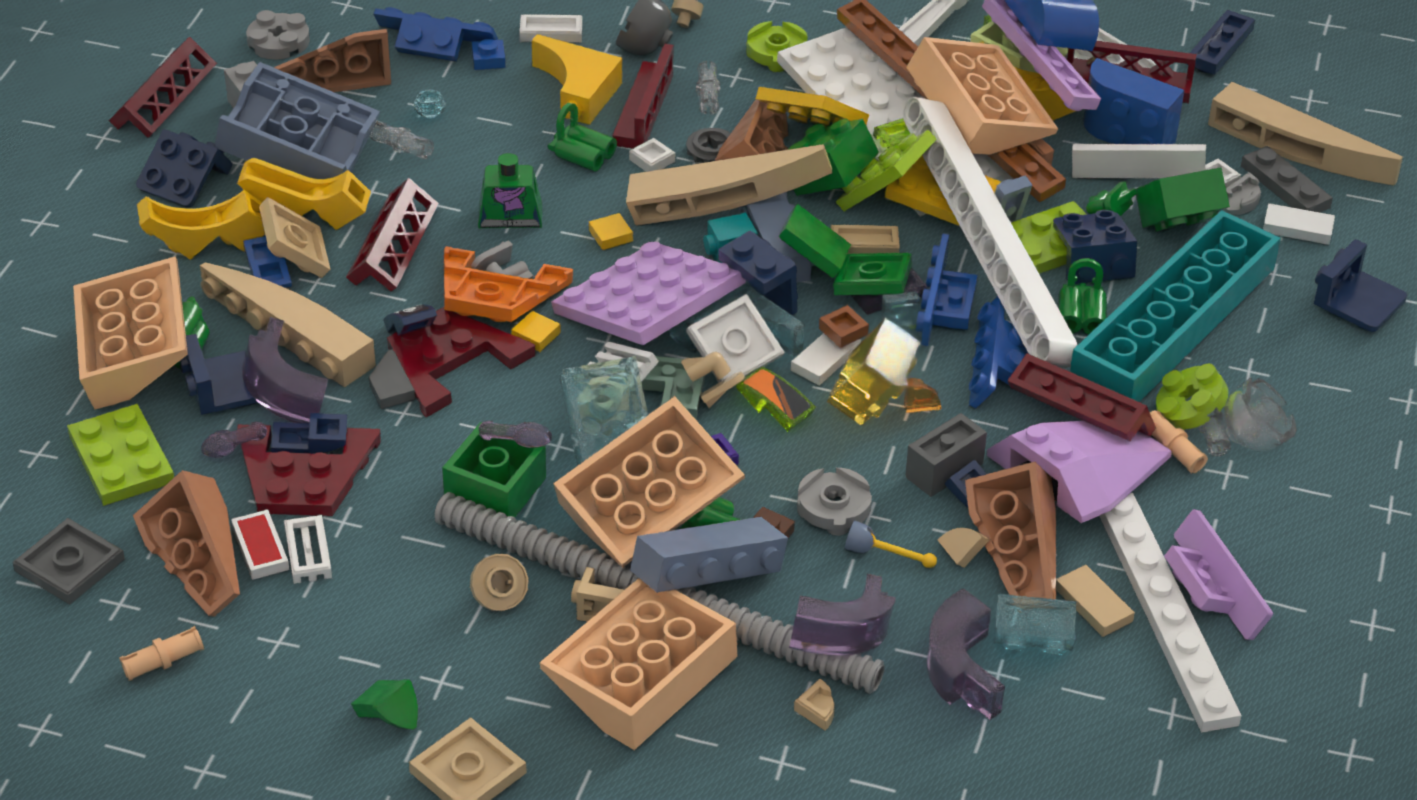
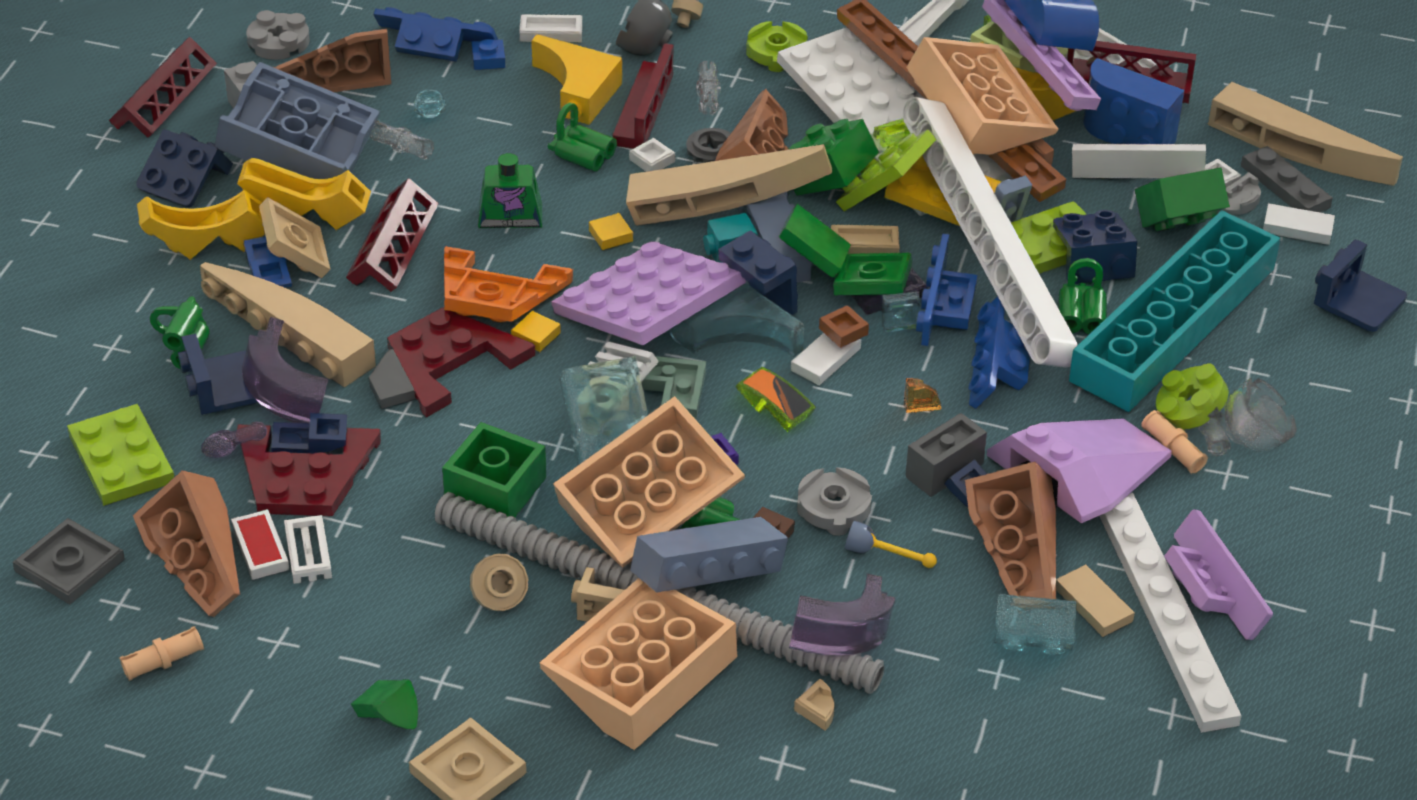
(128, 330): light nougat slope -> none
(410, 319): dark blue slope -> none
(497, 256): light grey piece -> none
(525, 434): piece -> none
(713, 362): tan piece -> none
(738, 335): white tile -> none
(808, 106): yellow plate -> none
(874, 372): clear yellow piece -> none
(953, 631): clear purple arch -> none
(962, 544): tan tile -> none
(1081, 398): dark red fence -> none
(1116, 200): green piece -> none
(1222, 41): dark blue plate -> none

